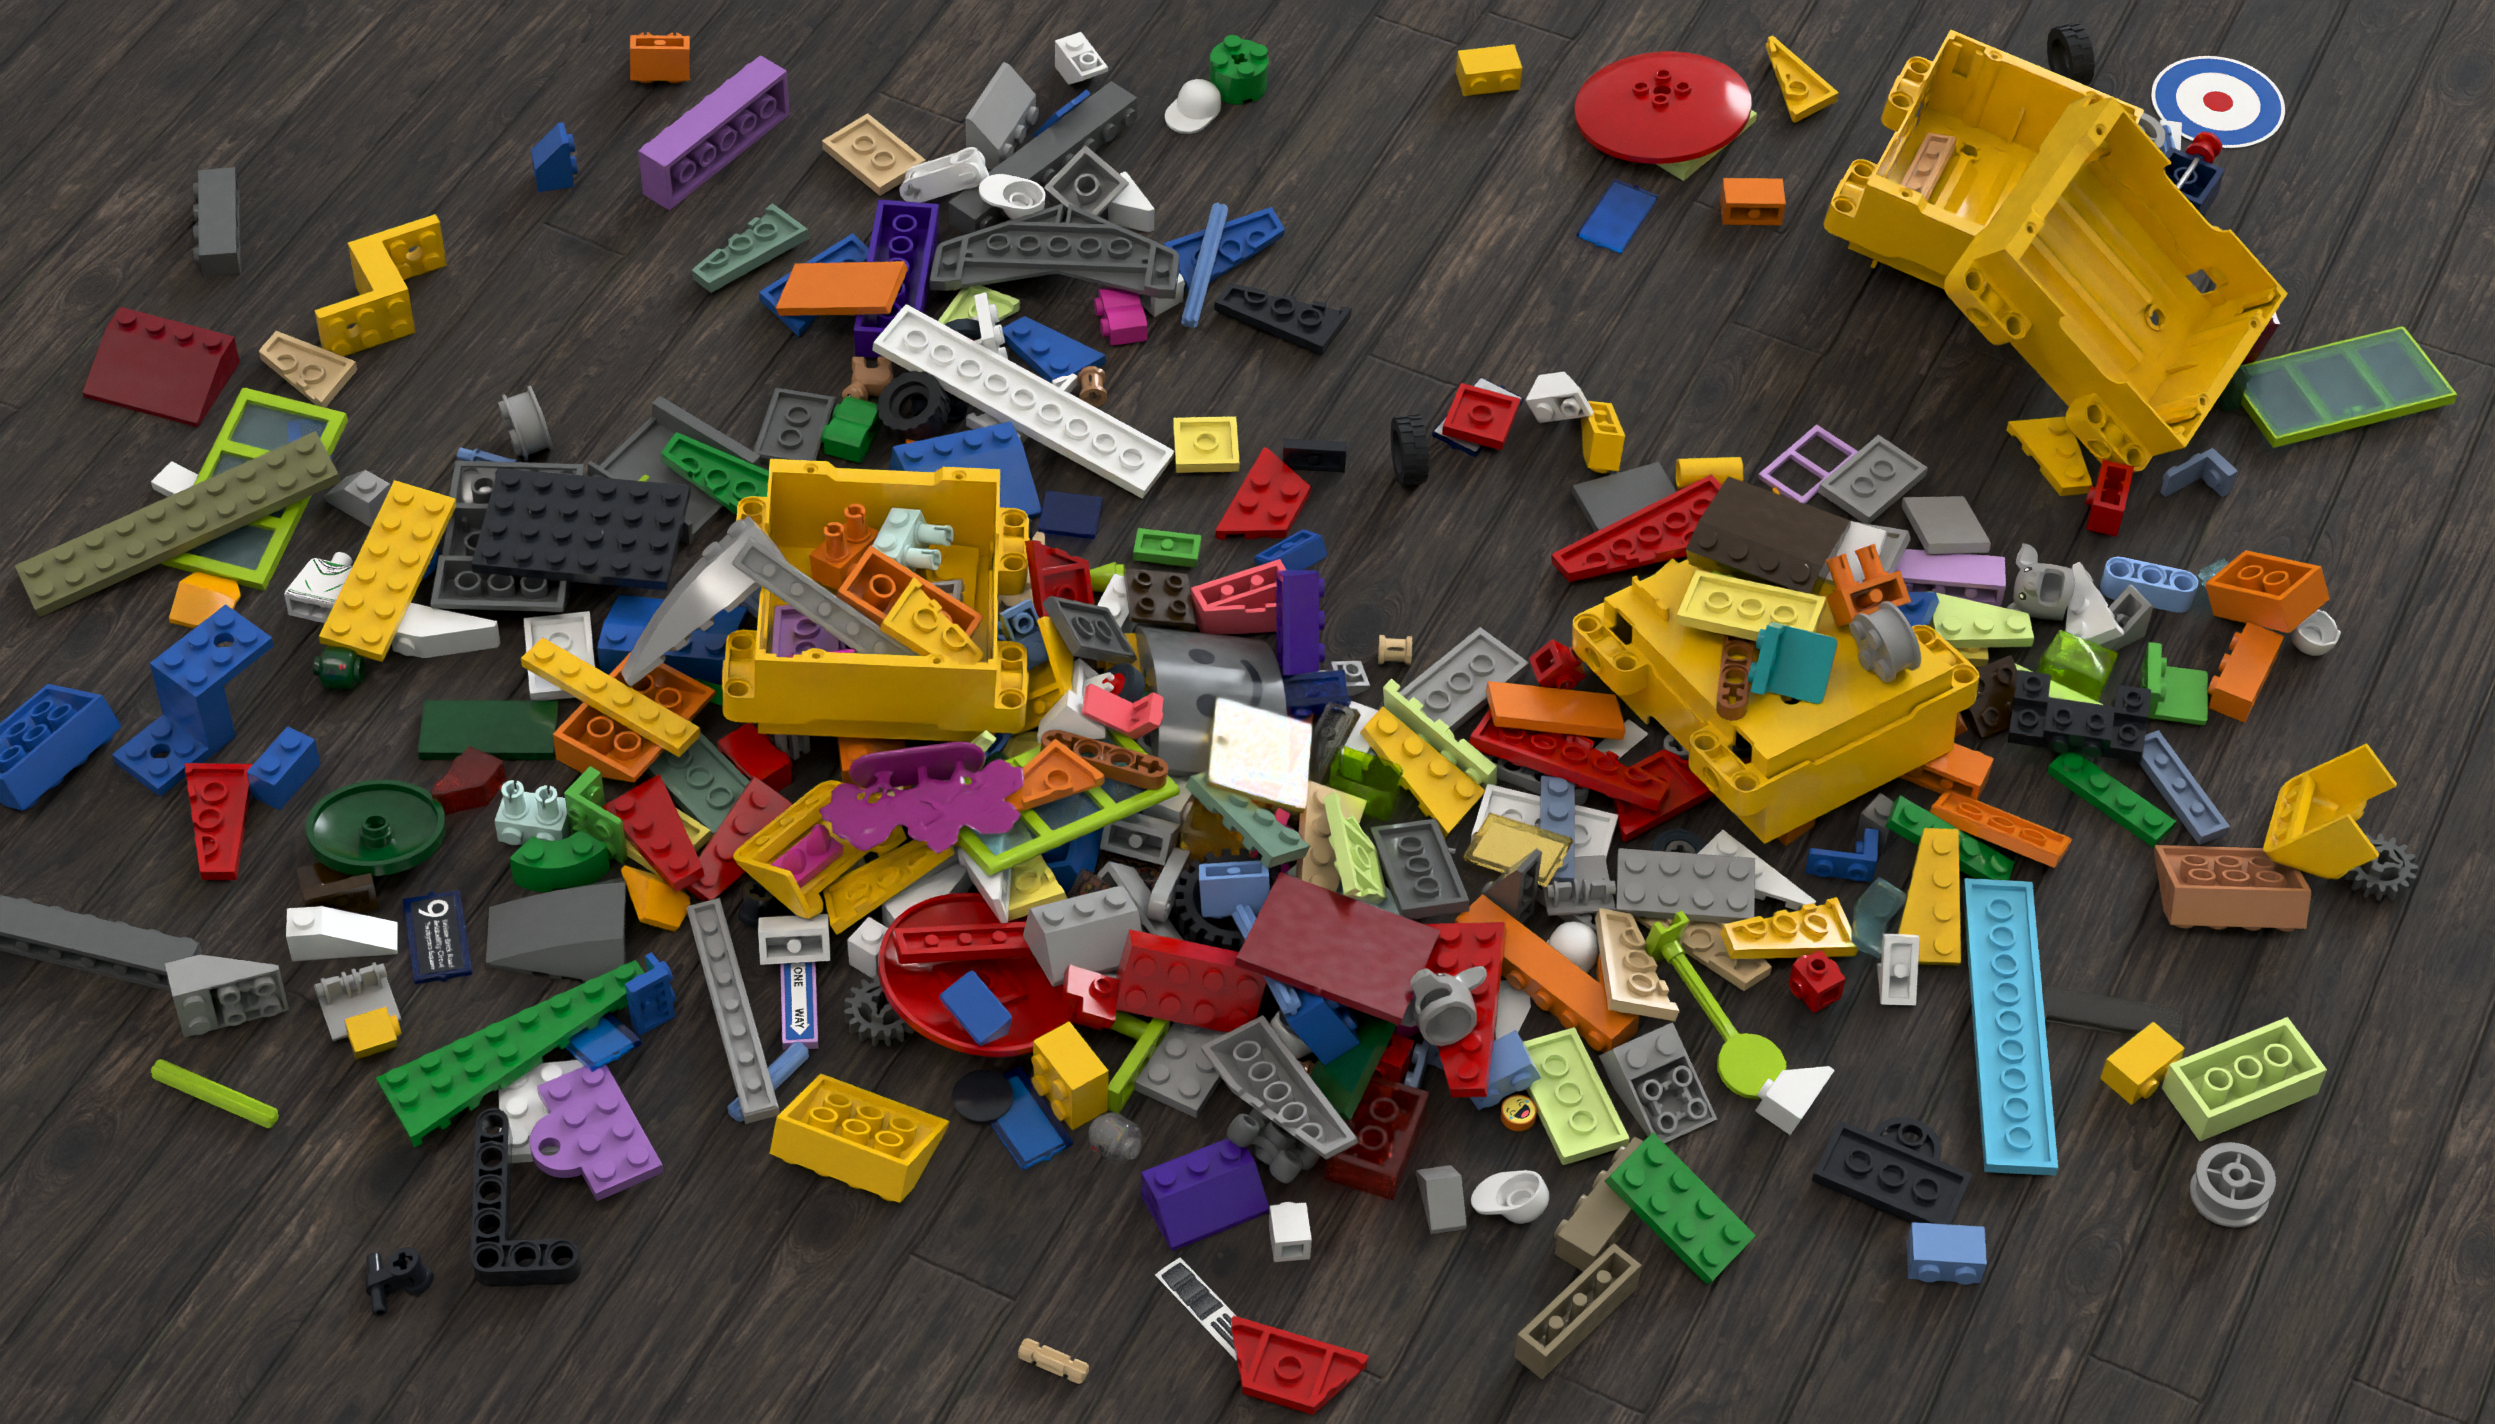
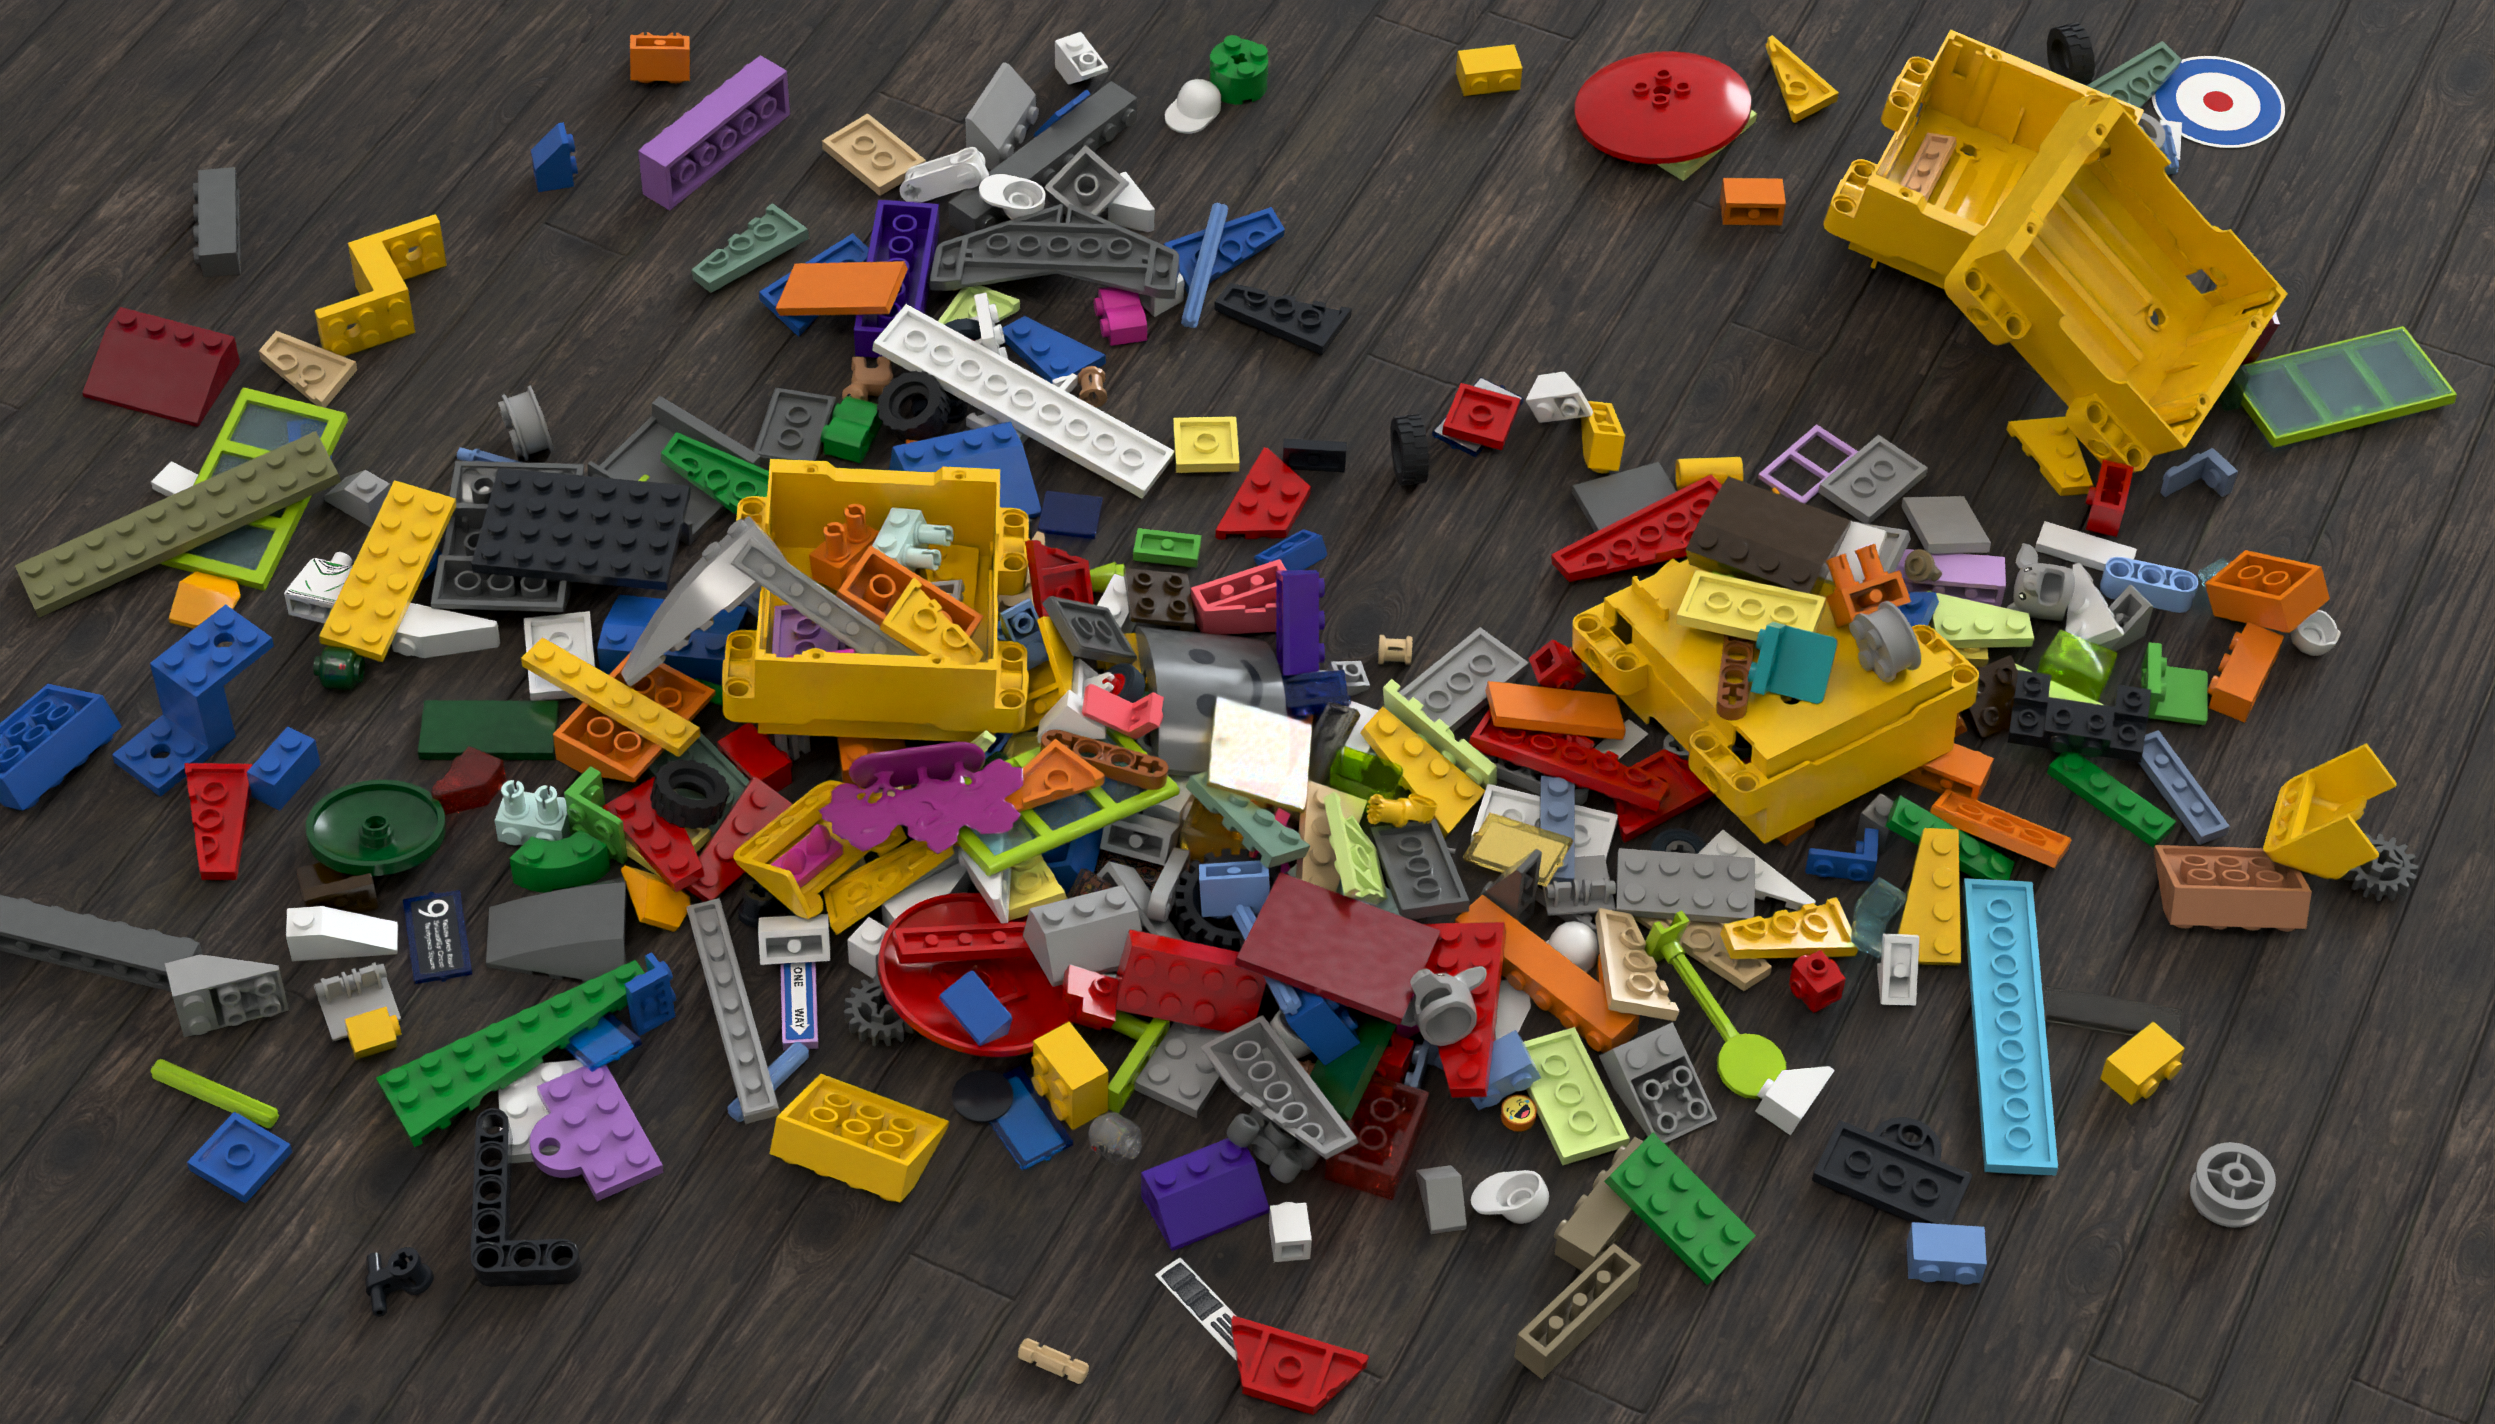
(239, 1157): none -> blue plate
(686, 811): none -> black tyre
(1399, 811): none -> yellow connector
(1617, 216): clear blue piece -> none
(1921, 566): none -> dark tan plate
(2079, 546): none -> white tile
(2139, 77): none -> sand green wing
(2195, 172): dark blue brick -> none
(2243, 1079): yellowish green brick -> none

